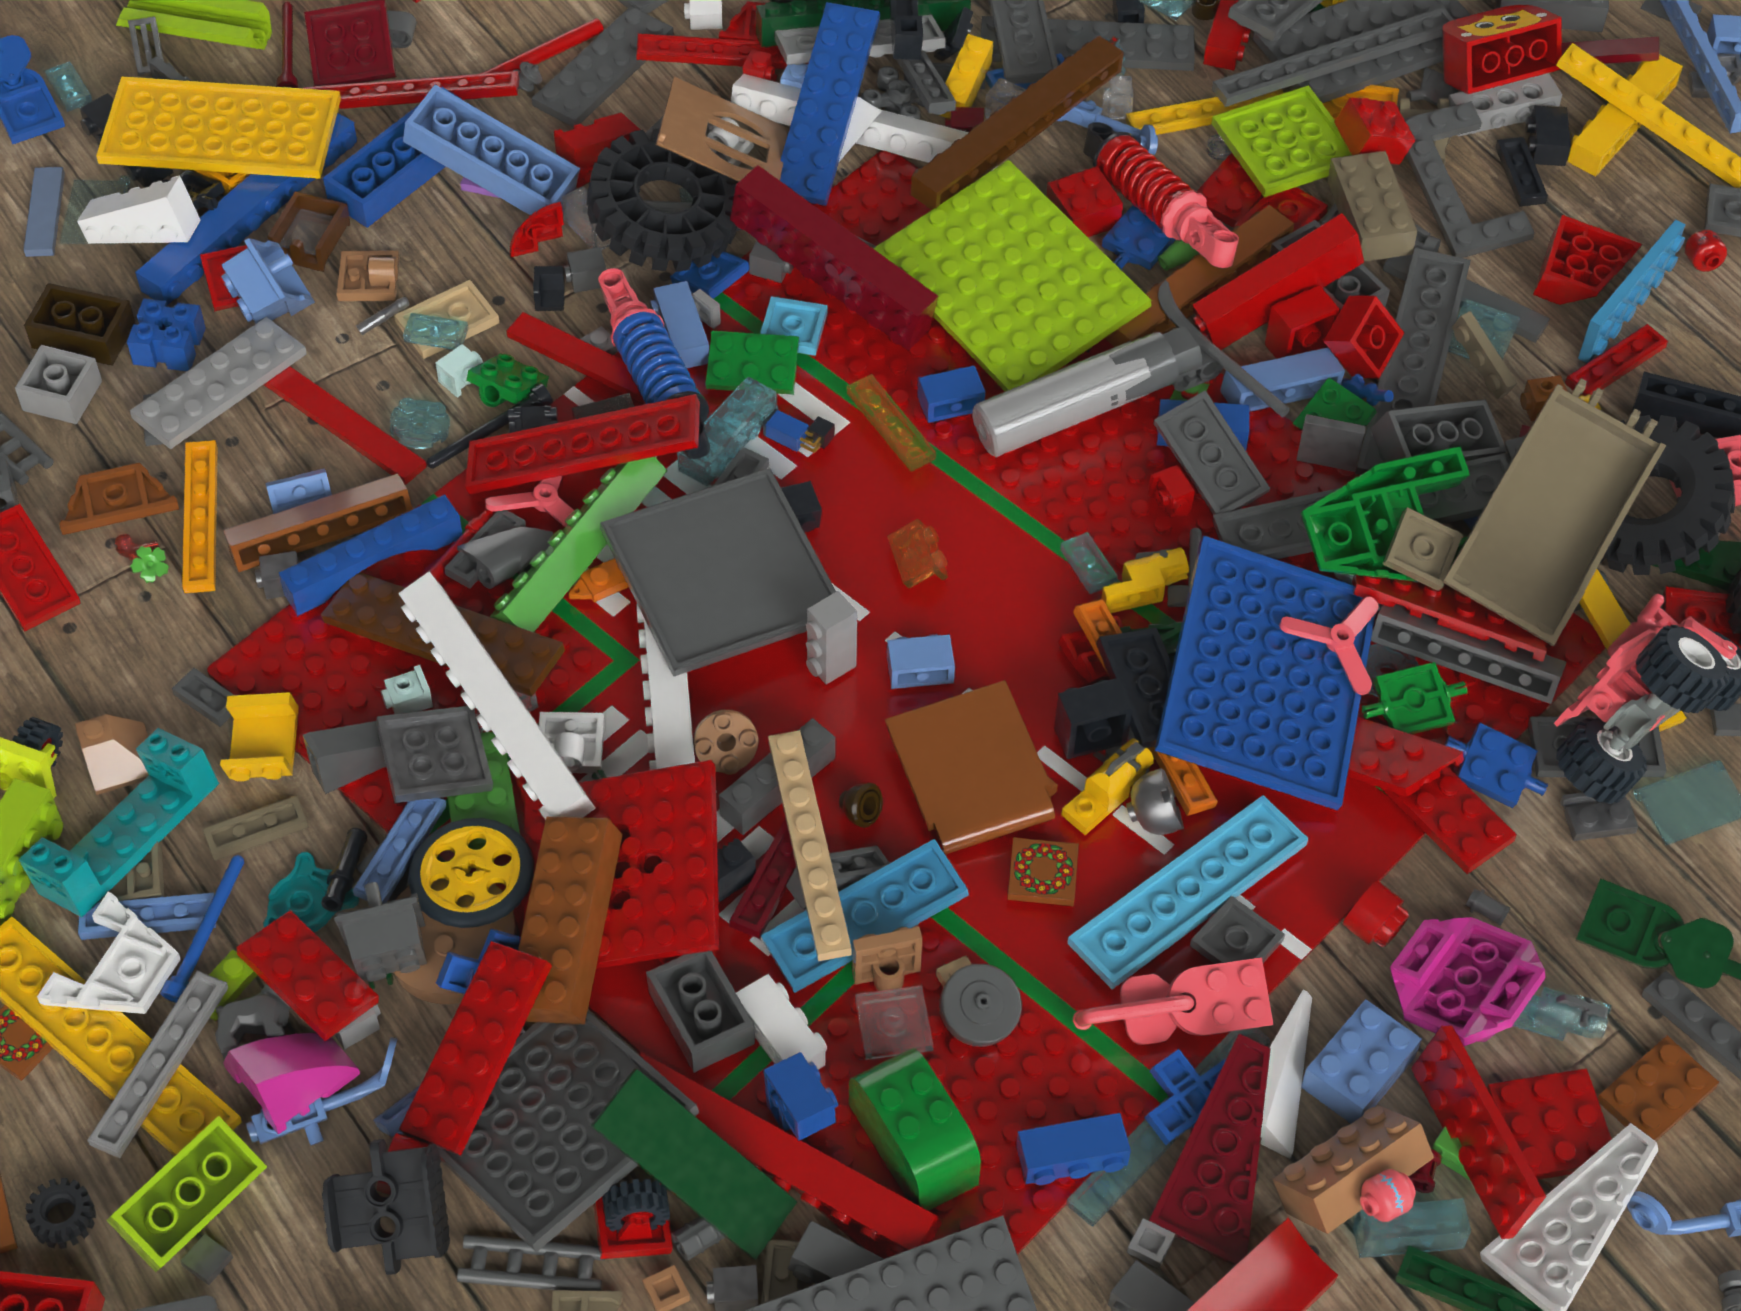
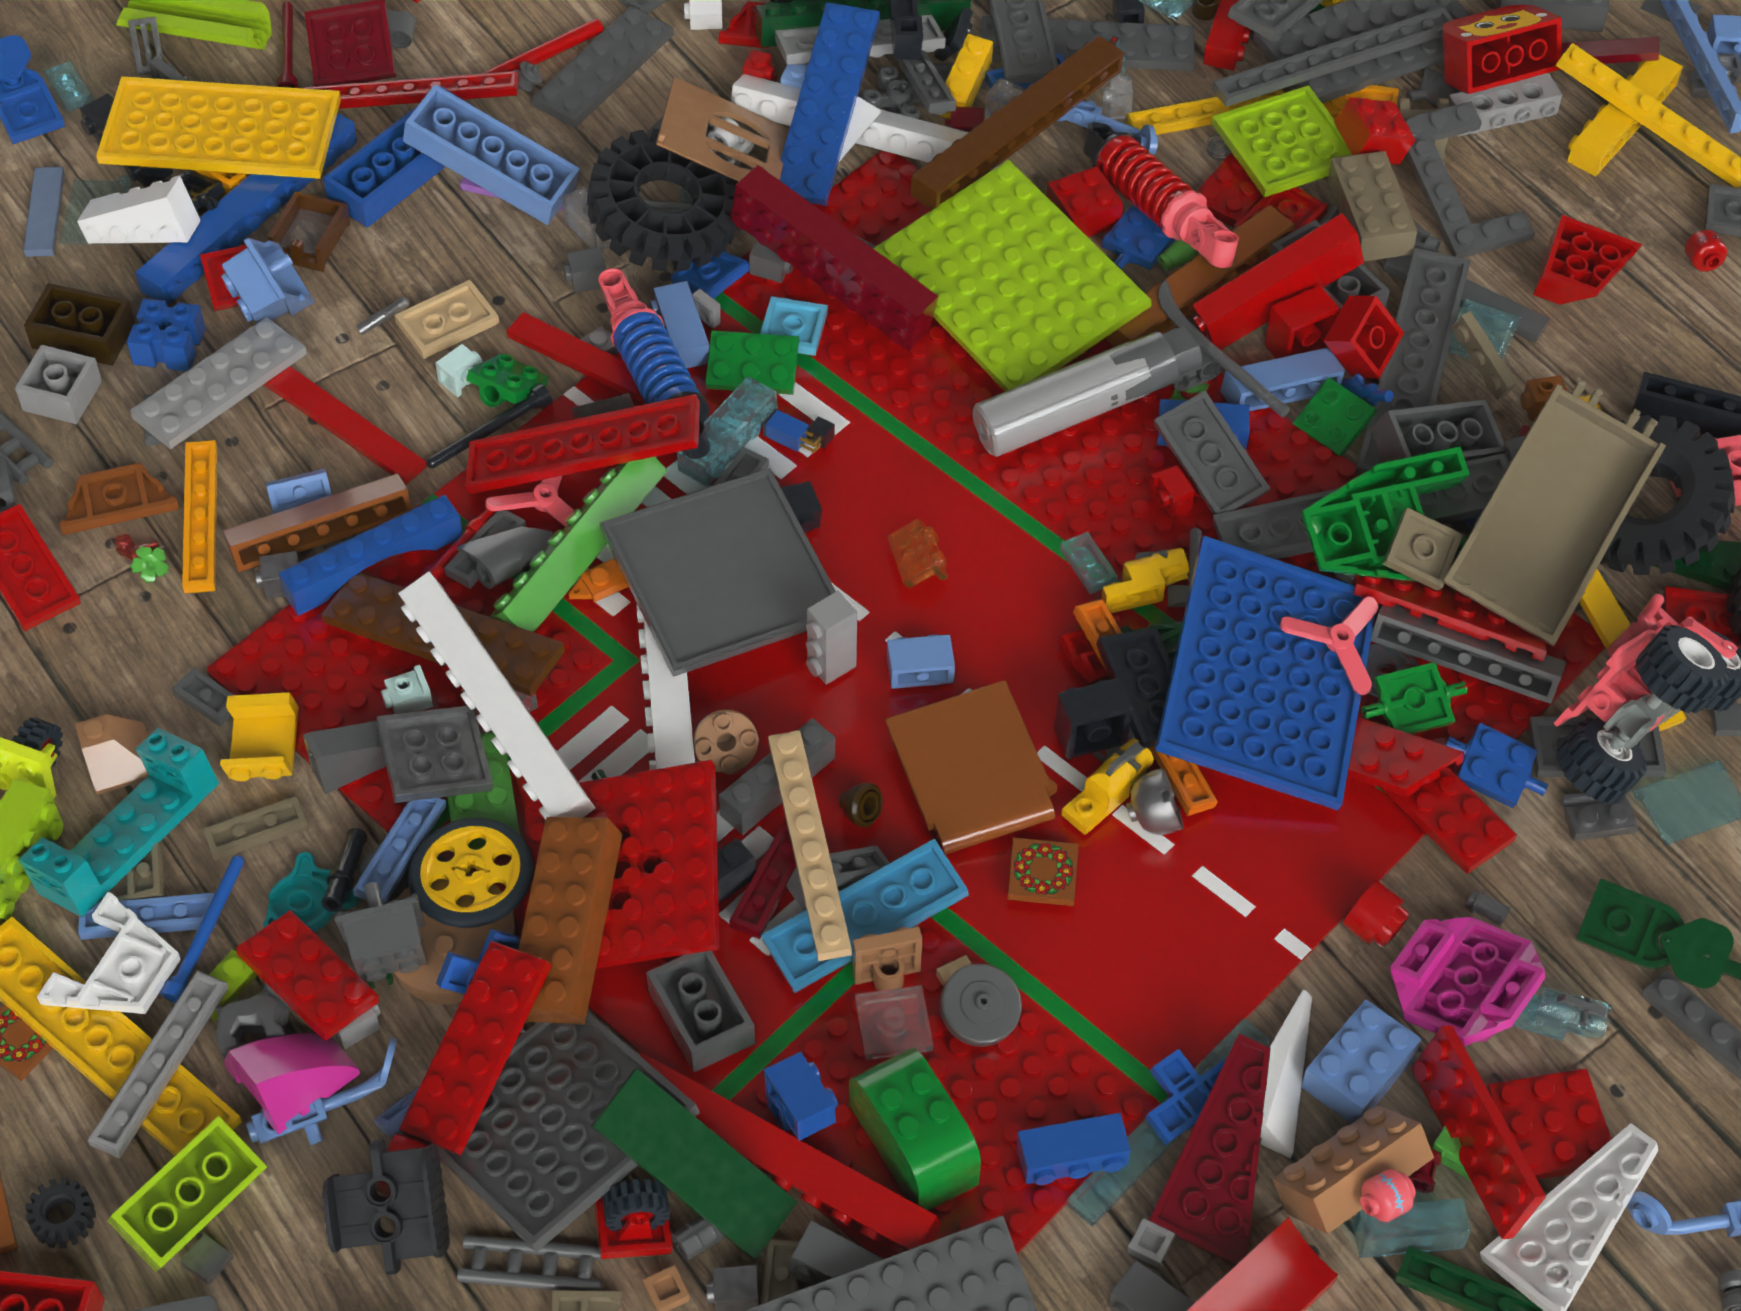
(368, 276): medium nougat plate -> none
(411, 411): clear light blue plate -> none
(435, 331): clear light blue plate -> none
(531, 417): black piece -> none
(539, 227): red brick -> none
(549, 288): black panel -> none
(576, 738): white plate -> none
(585, 143): red wedge -> none
(702, 50): red tile -> none
(779, 1025): white brick -> none
(891, 422): clear yellow plate -> none
(950, 393): blue brick -> none
(1187, 892): medium azure plate -> none
(1220, 995): coral plate -> none
(1236, 935): dark grey plate -> none
(1330, 443): flat silver tile -> none
(1521, 171): black plate -> none
(1549, 135): black brick -> none
(1618, 360): red tile -> none
(1632, 291): dark azure plate -> none
(1658, 1089): dark orange plate -> none

